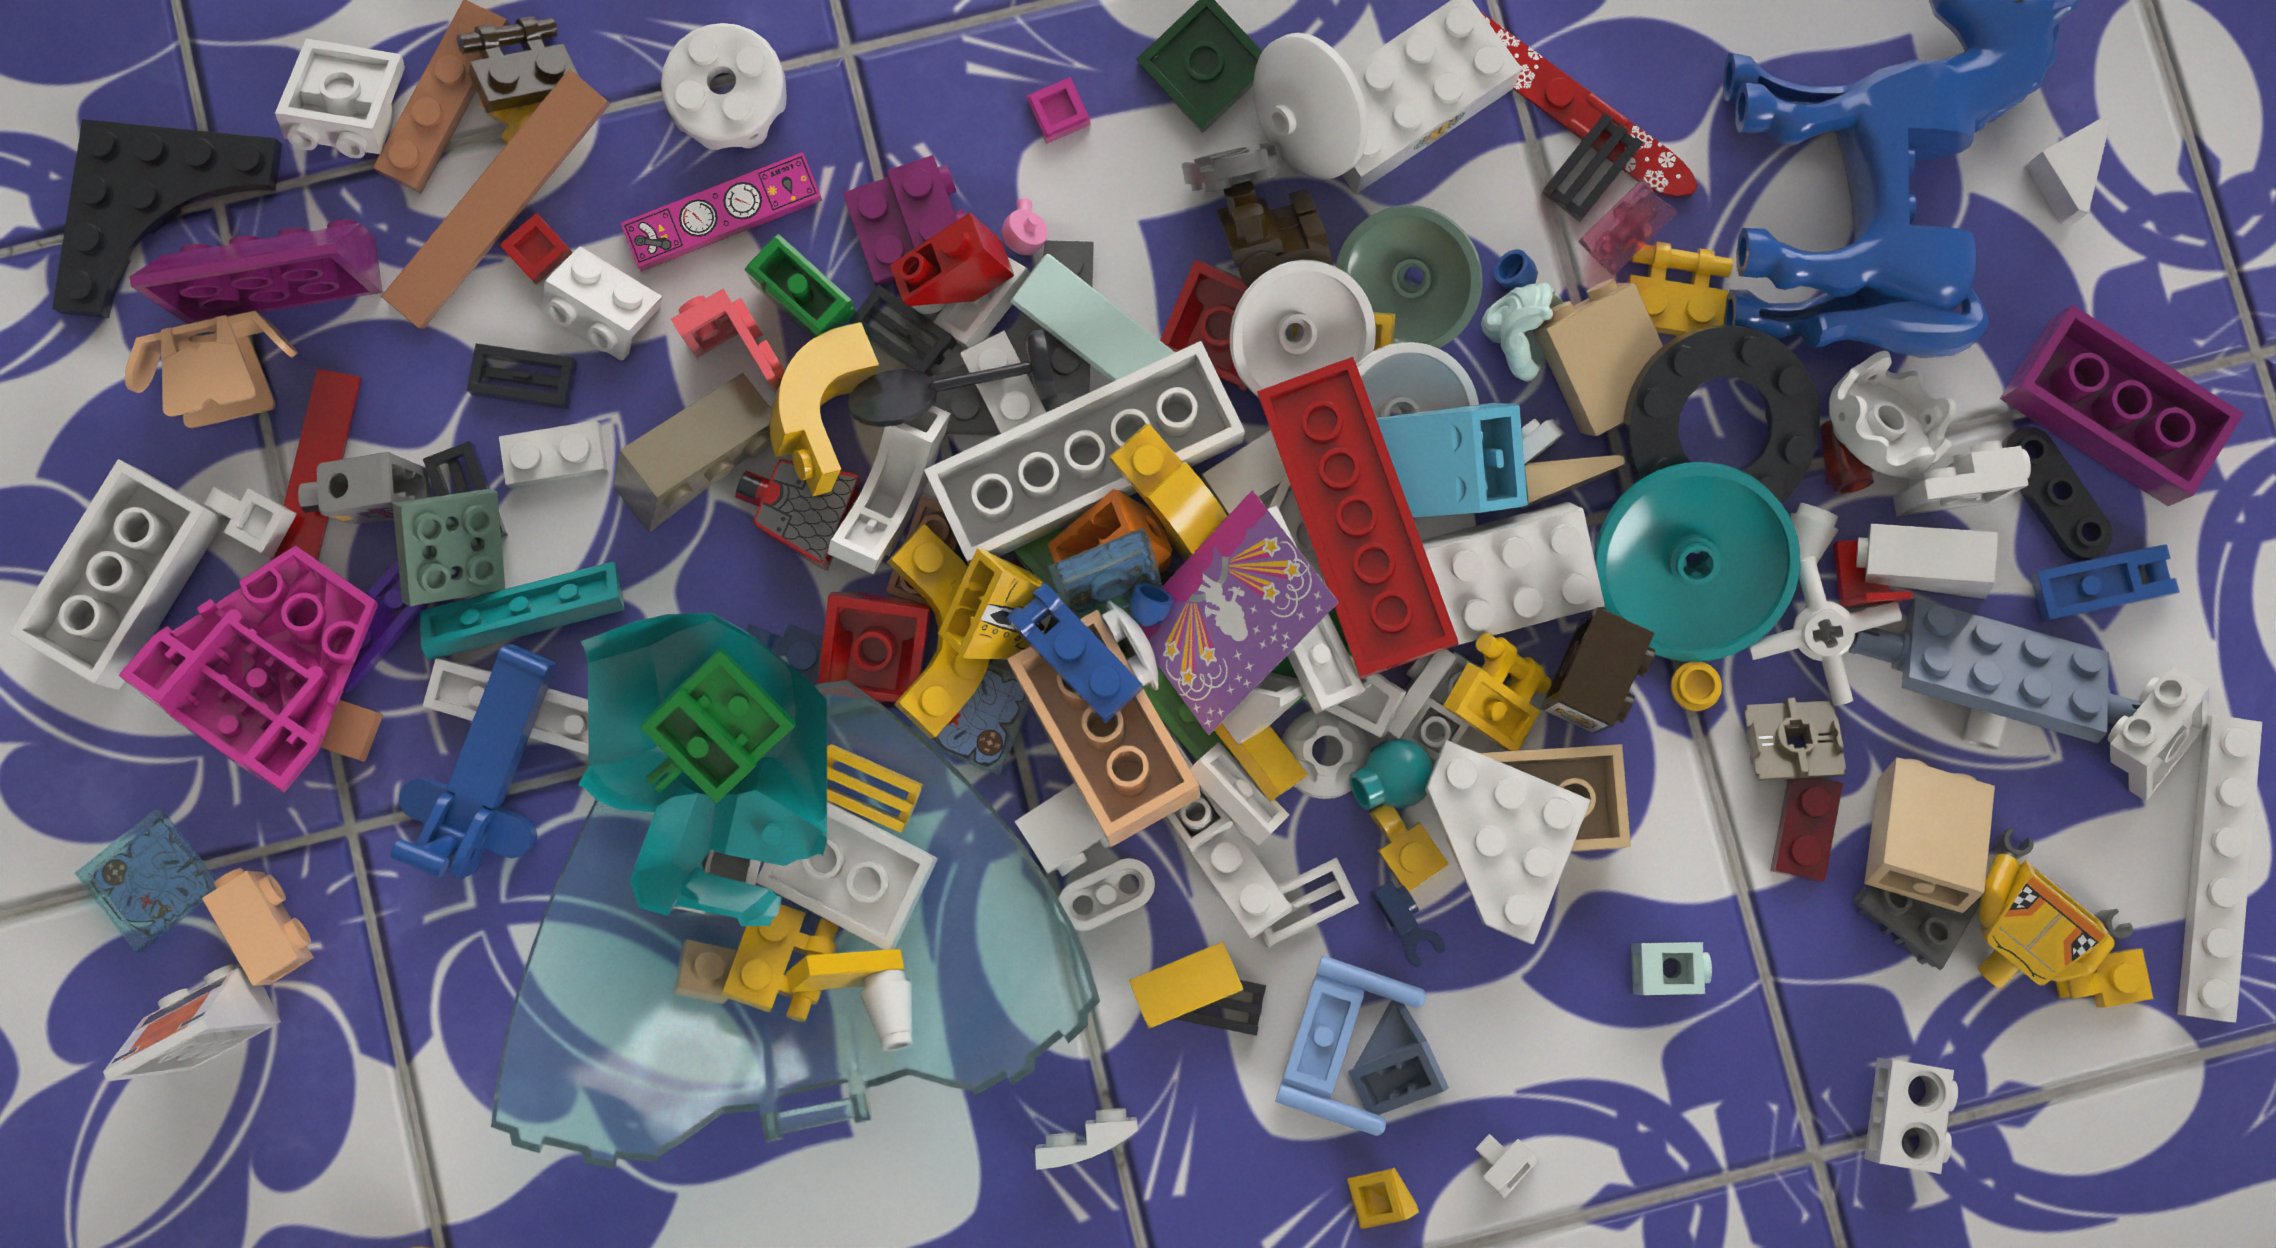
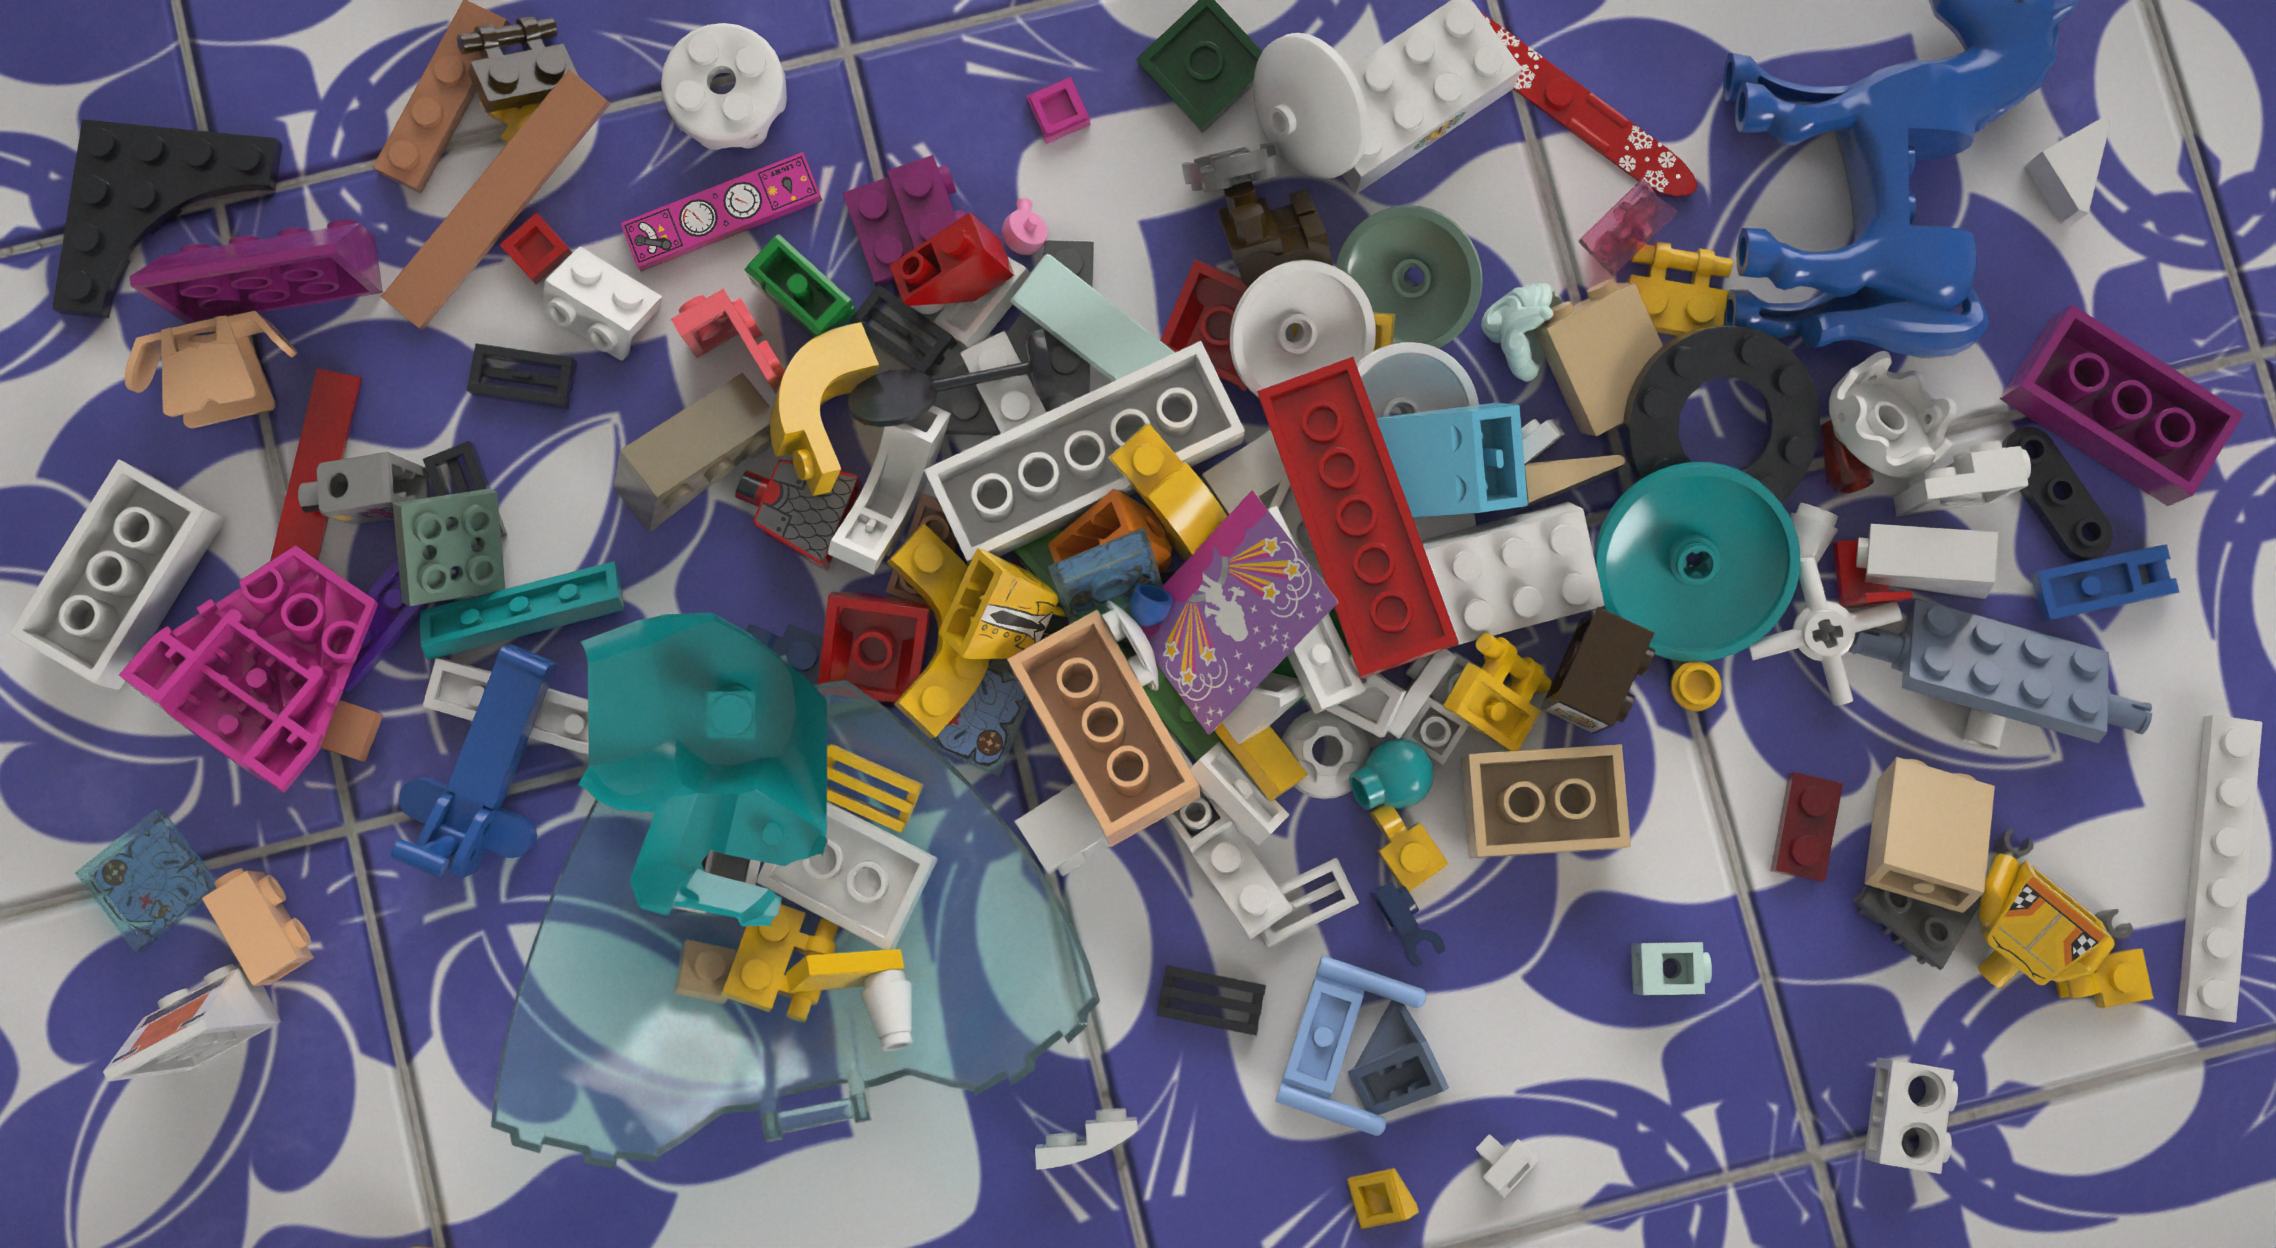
(254, 518): white plate -> none
(340, 98): white plate -> none
(553, 454): white plate -> none
(715, 727): green plate -> none
(1076, 654): blue plate -> none
(1106, 894): white plate -> none
(1185, 985): yellow slope -> none
(1505, 835): white plate -> none
(1515, 270): blue hinge -> none
(1618, 135): black tile -> none
(1813, 721): dark tan piece -> none
(2160, 730): white plate -> none

